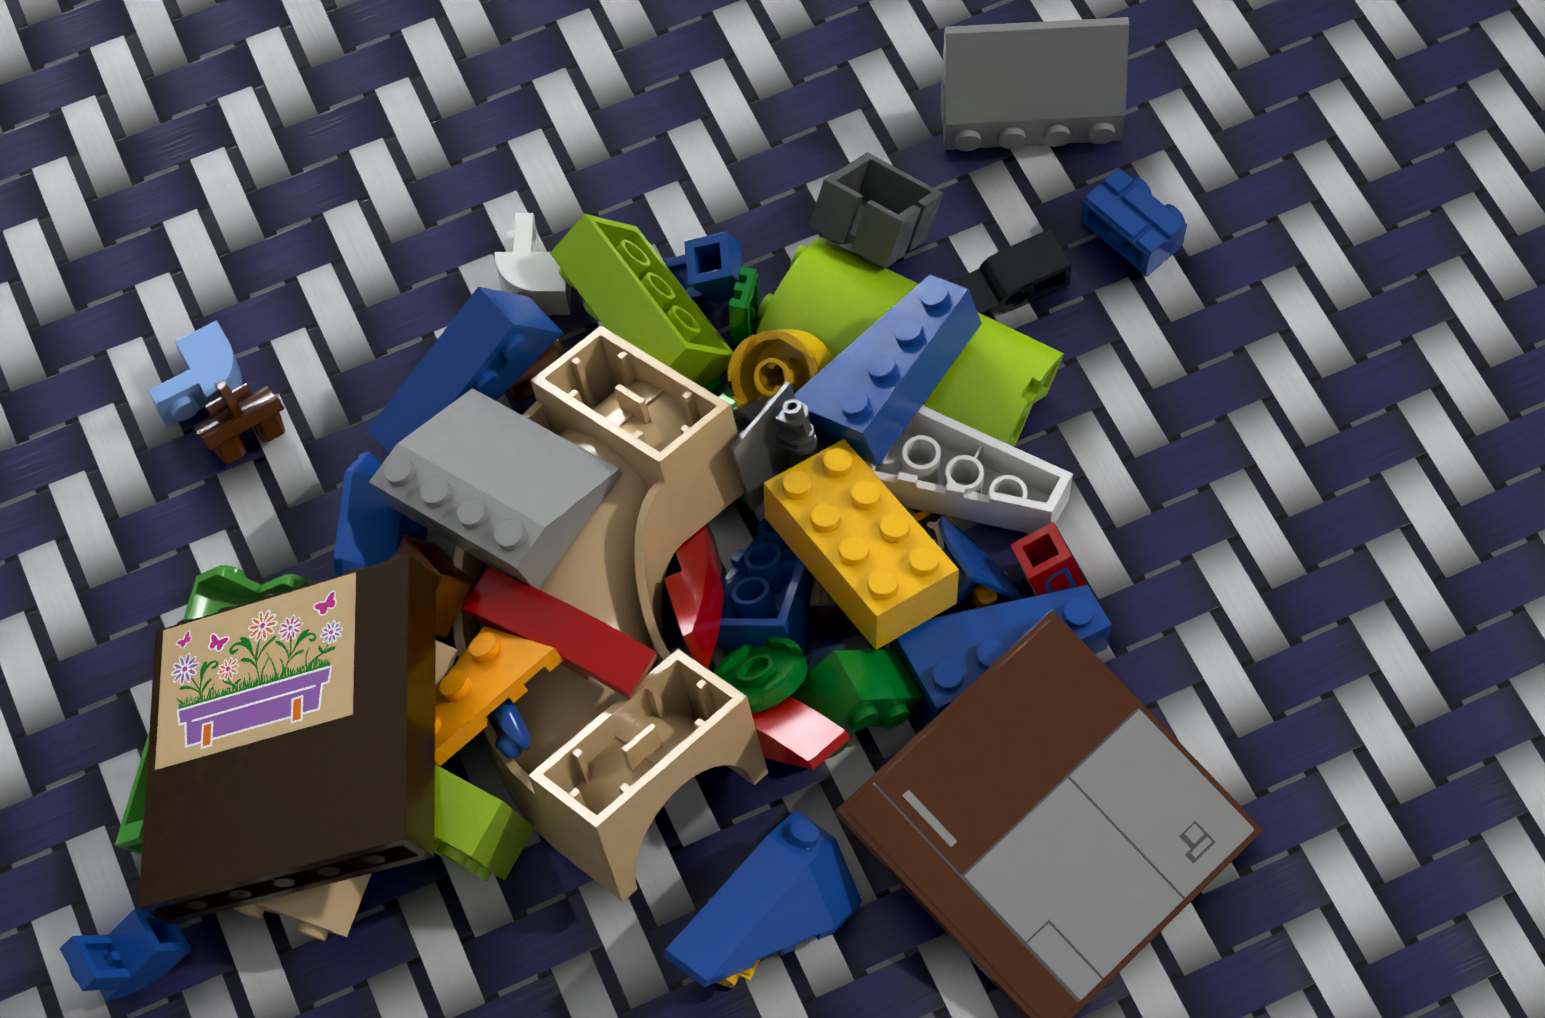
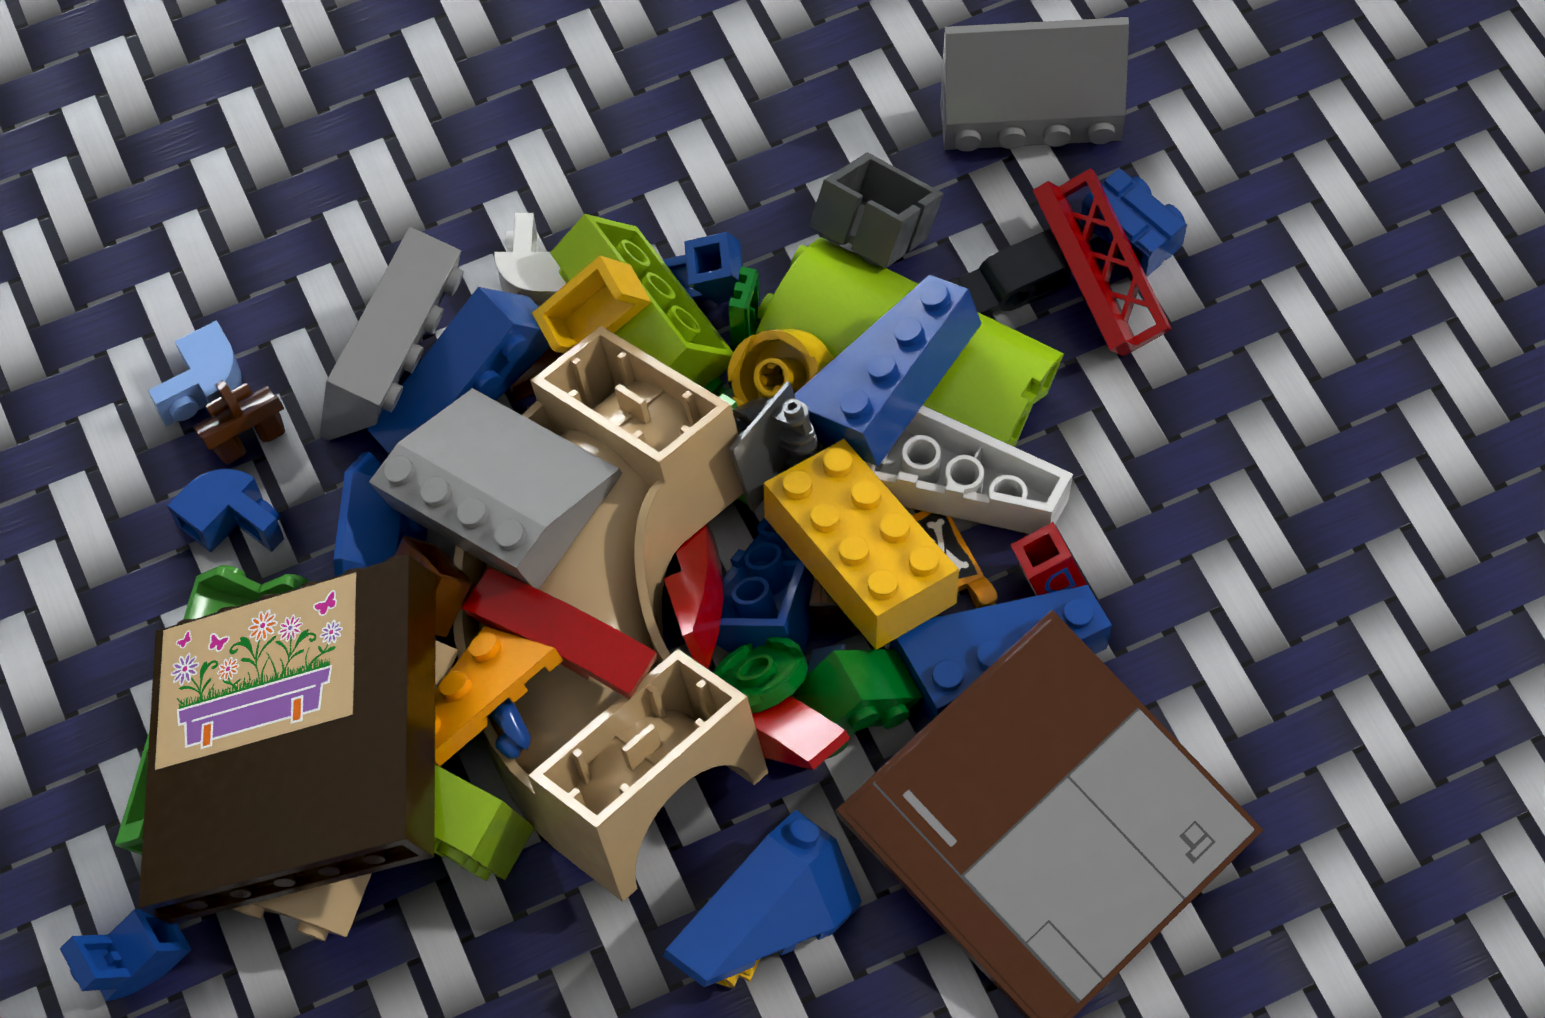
(219, 503): none -> blue brick
(389, 334): none -> light grey slope
(600, 295): none -> yellow panel
(973, 564): blue shield -> none
(1087, 270): none -> red fence

